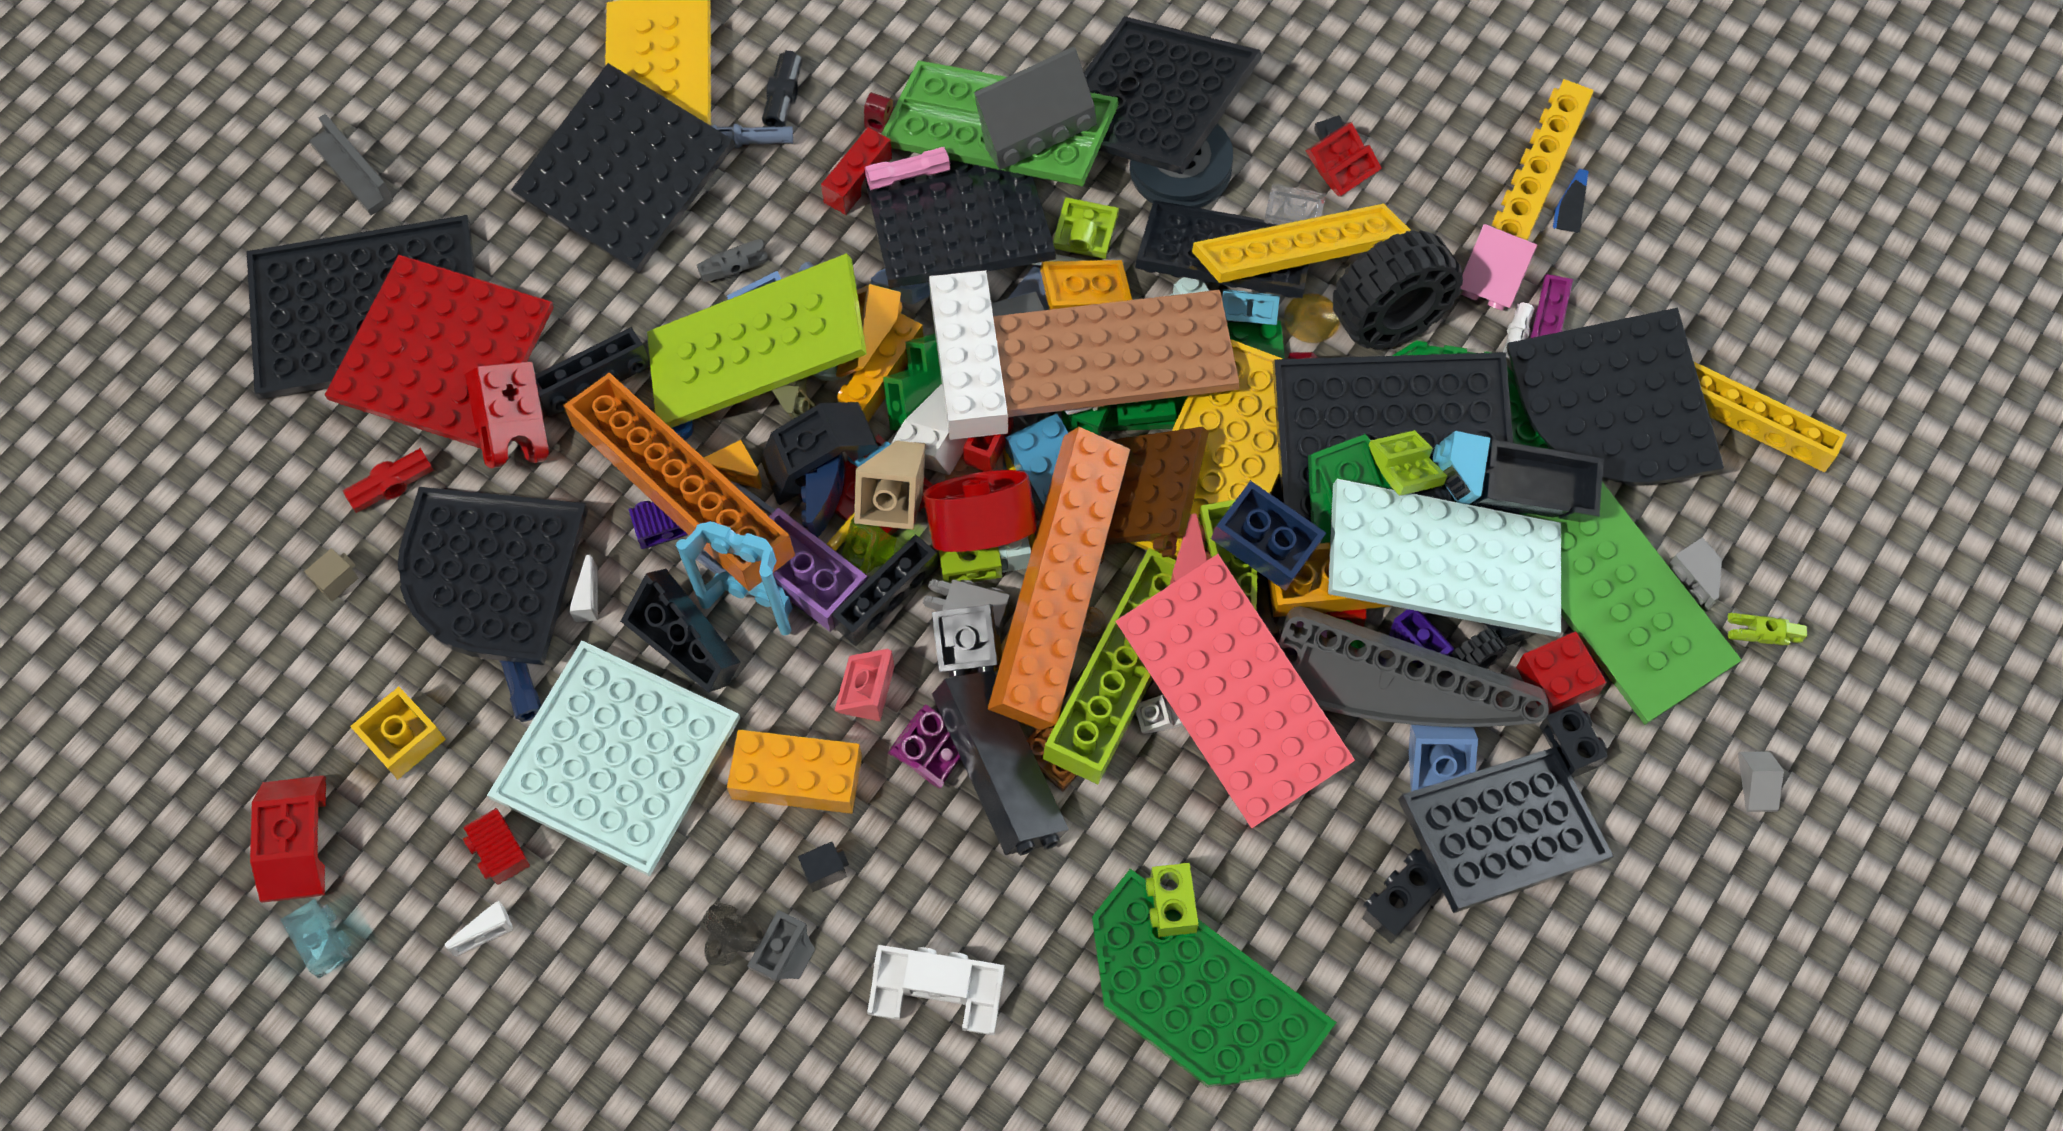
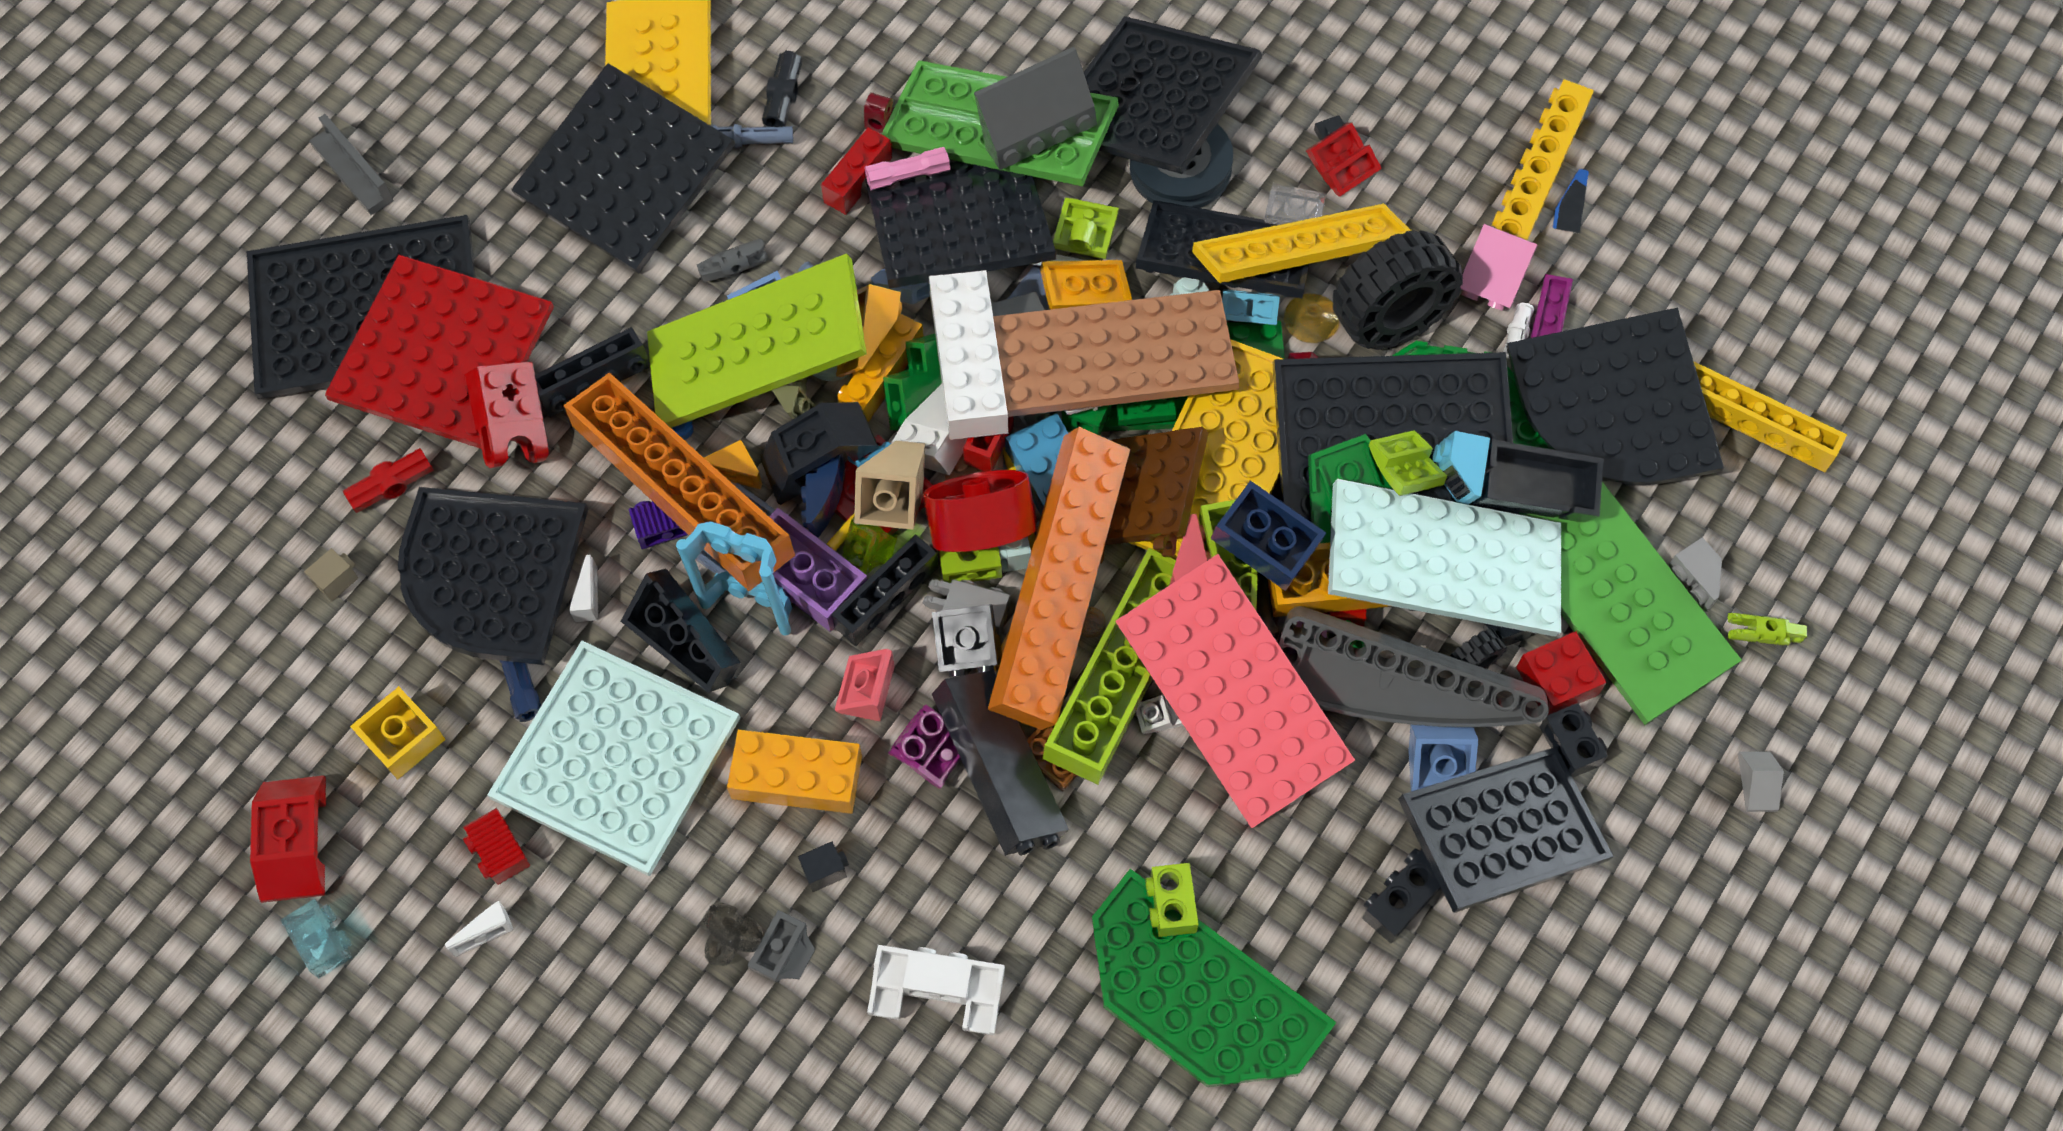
(1417, 629): dark purple brick -> none

